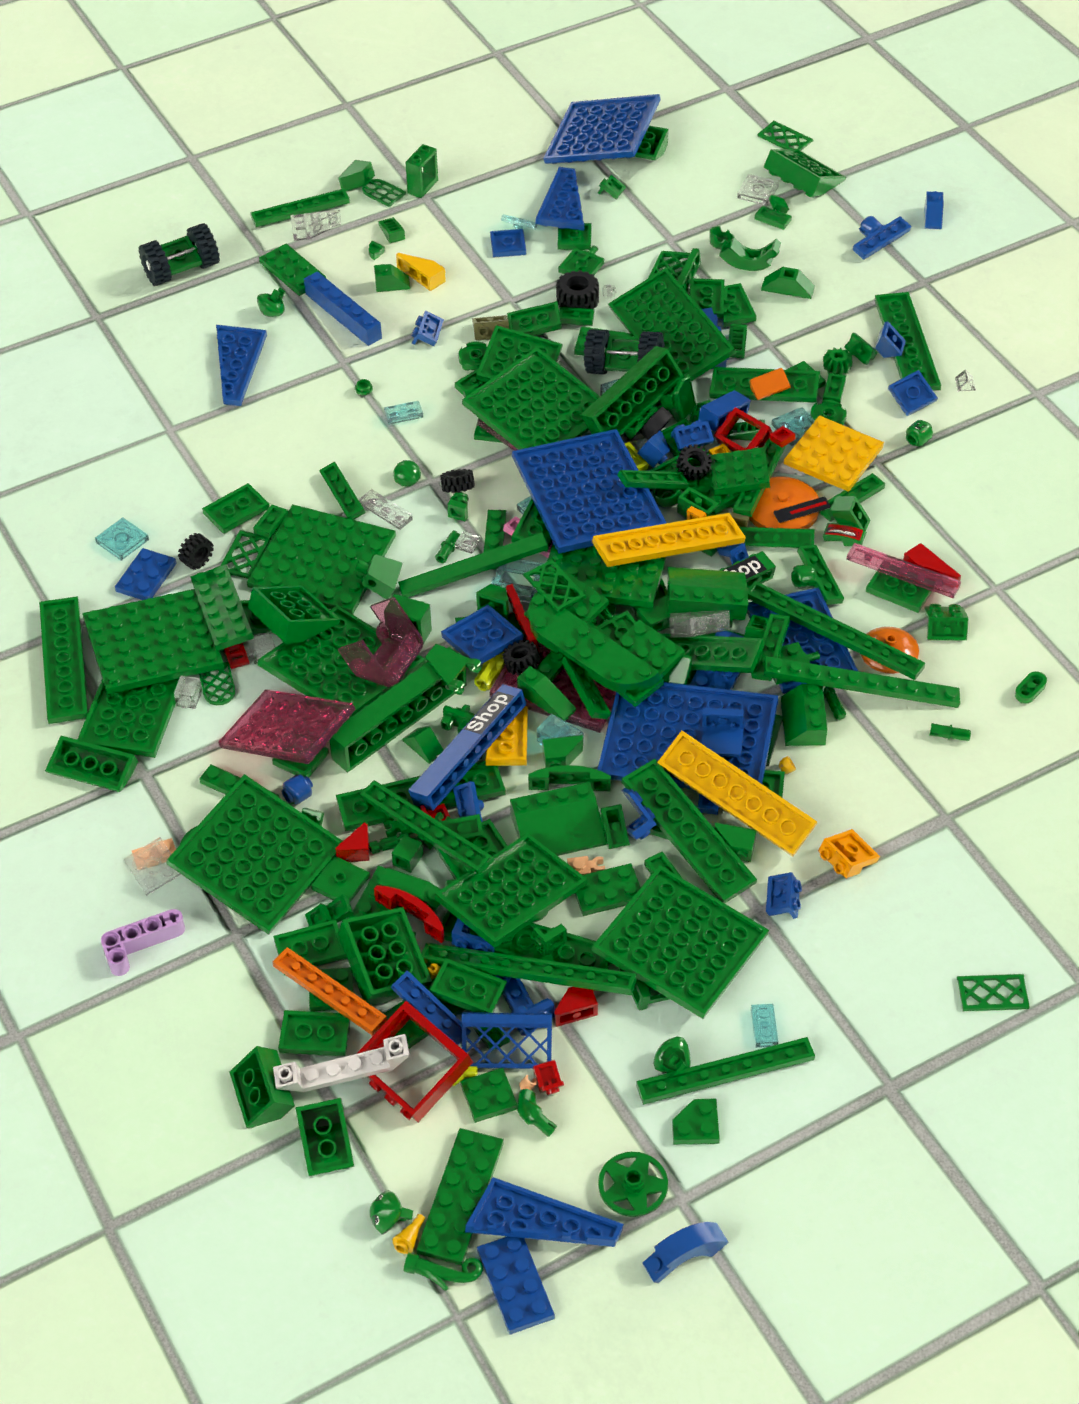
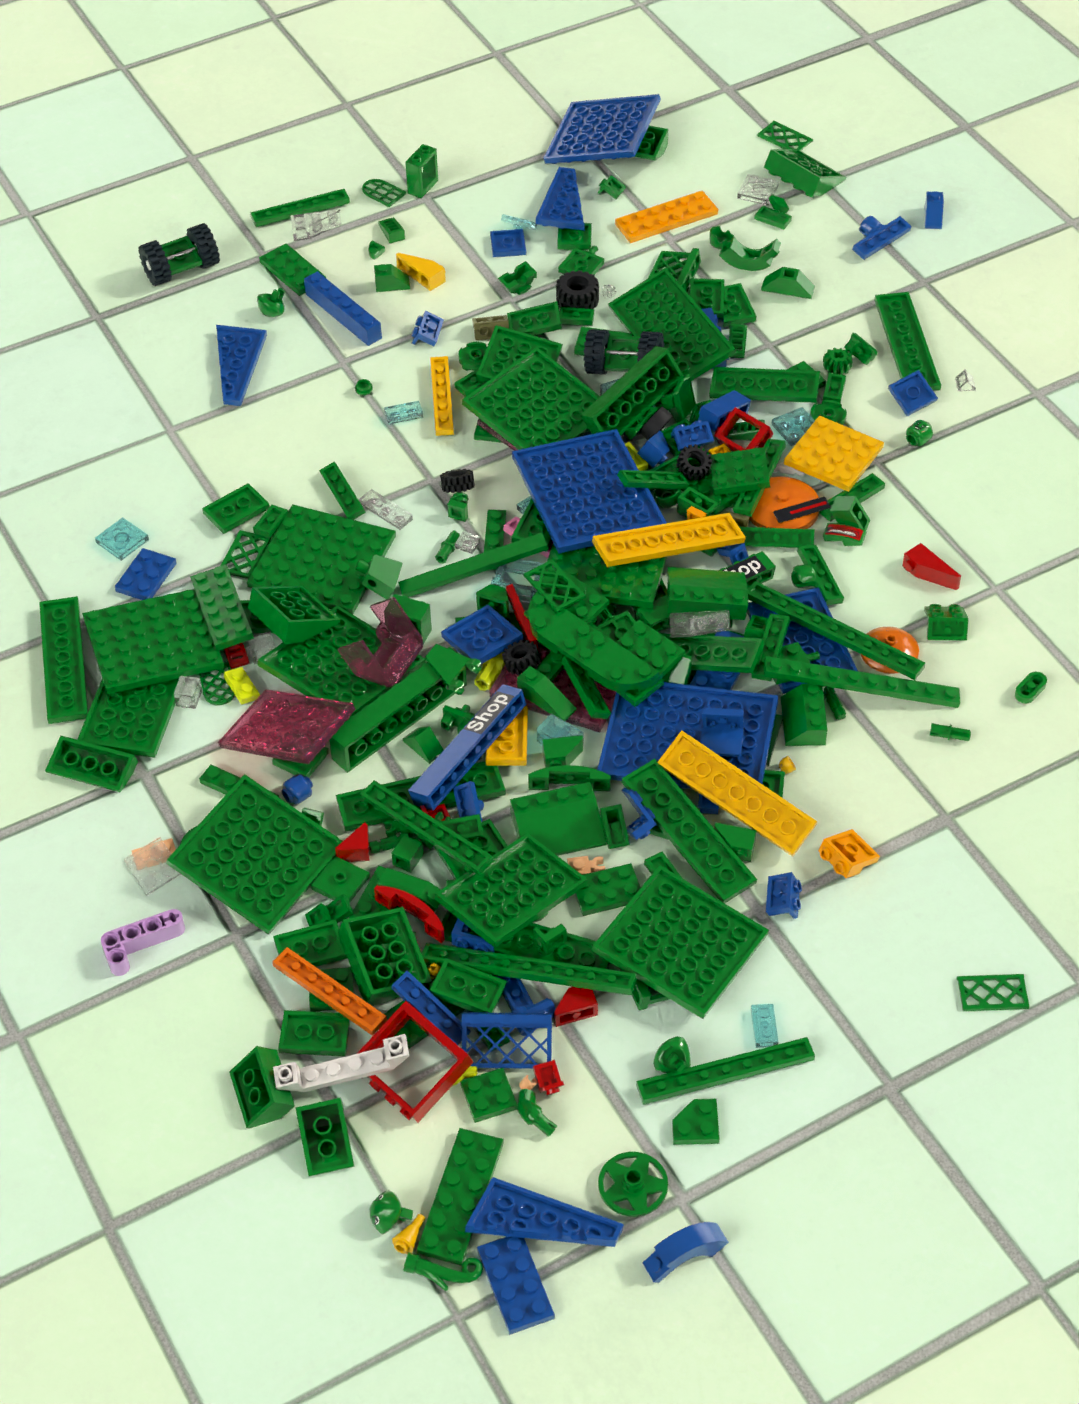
(195, 551): black tyre -> none
(241, 685): none -> neon yellow plate
(356, 175): green slope -> none
(406, 473): green hair -> none
(442, 396): none -> yellow plate
(520, 279): none -> green cylinder
(666, 216): none -> light orange plate
(769, 383): orange slope -> none
(782, 436): red plate -> none
(889, 342): blue slope -> none
(898, 591): green plate -> none
(904, 570): clear pink tile -> none

